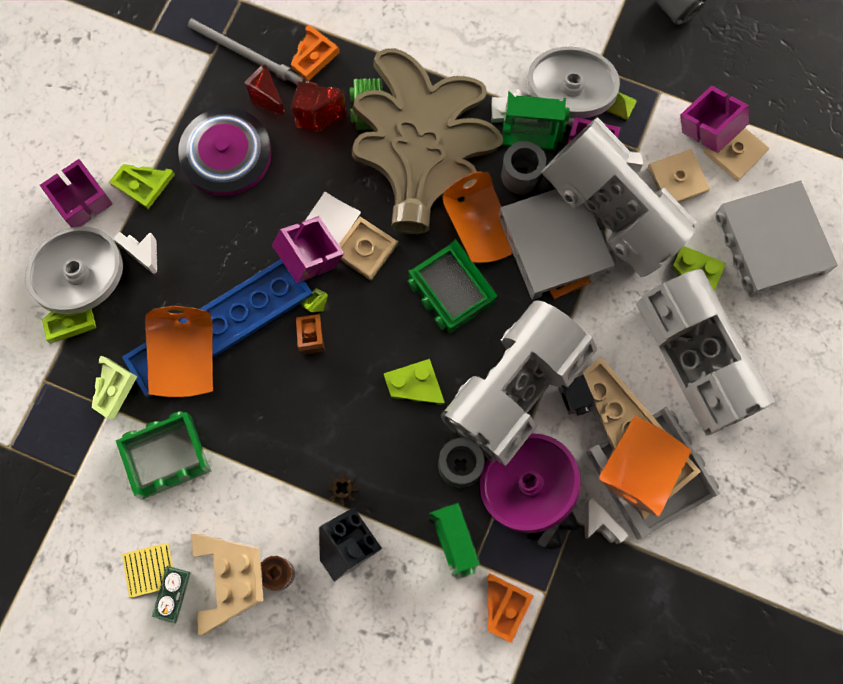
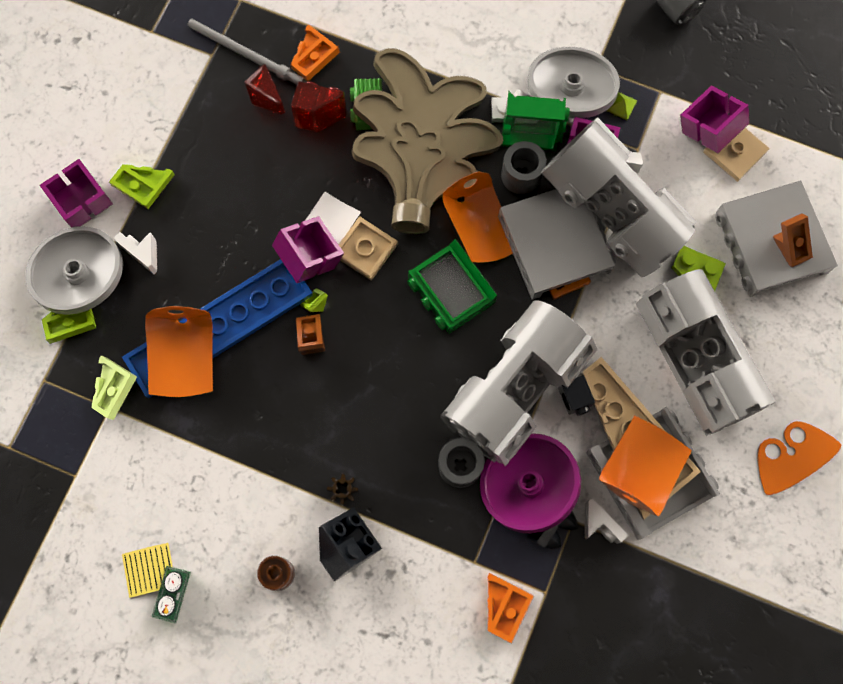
(162, 455): window -> none
(225, 151): dish -> none
(236, 579): tan wing -> none
(414, 383): lime wing -> none
(455, 540): green window -> none
(679, 176): tan plate -> none
(789, 470): none -> orange piece
(795, 240): none -> dark orange slope

